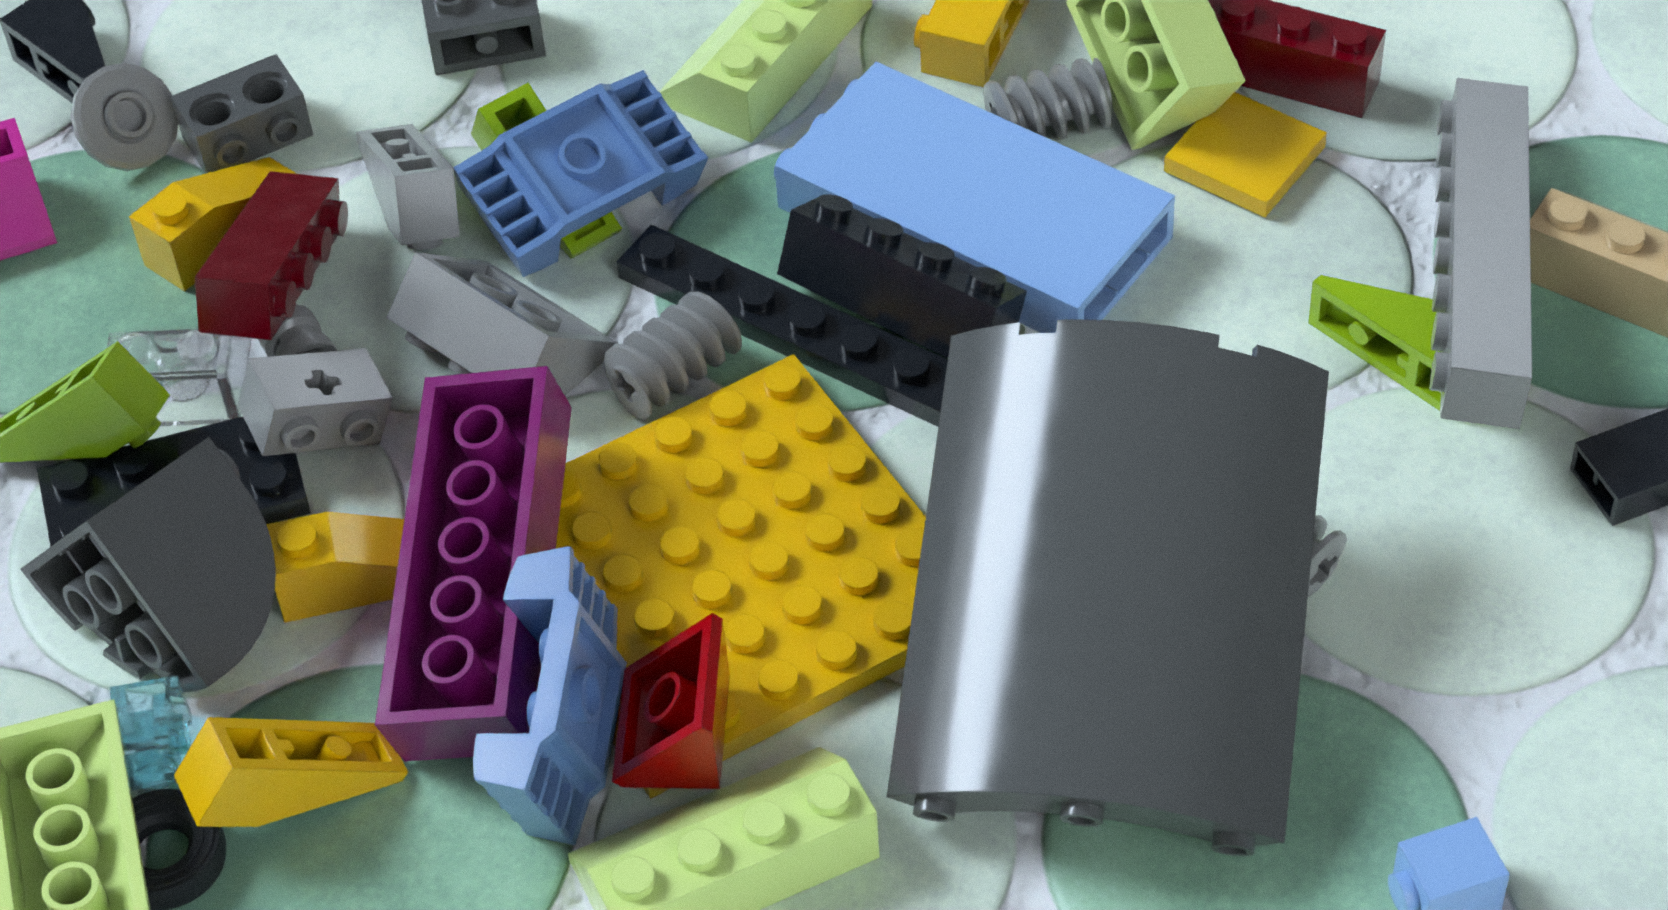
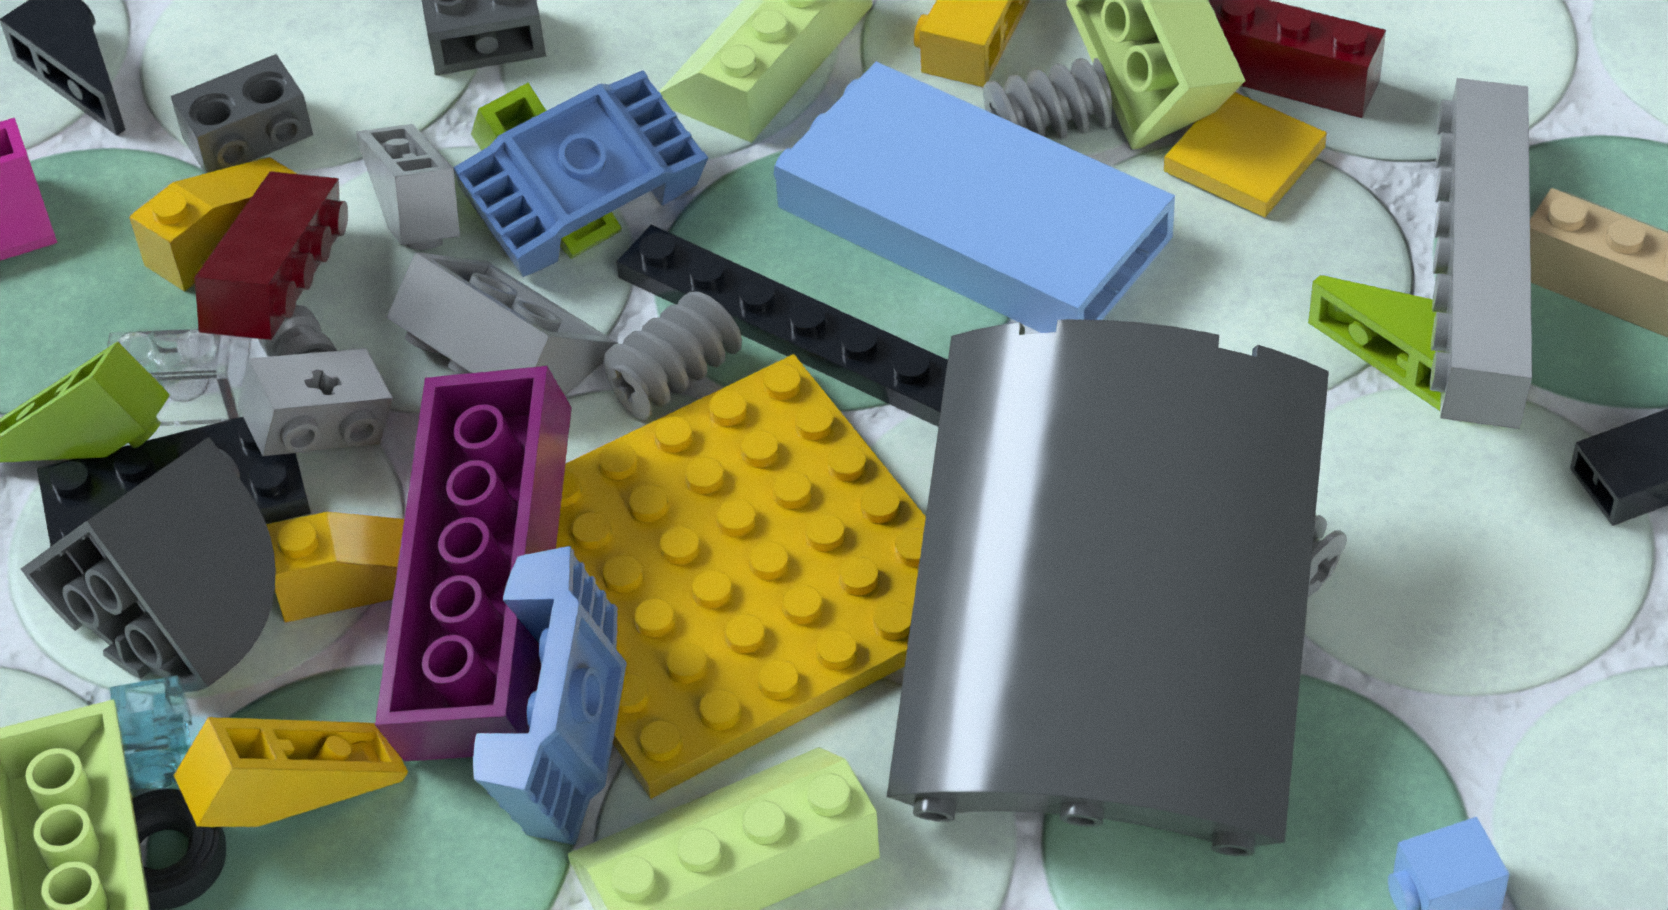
(124, 117): light grey wheel -> none
(675, 712): red slope -> none
(892, 275): black brick -> none

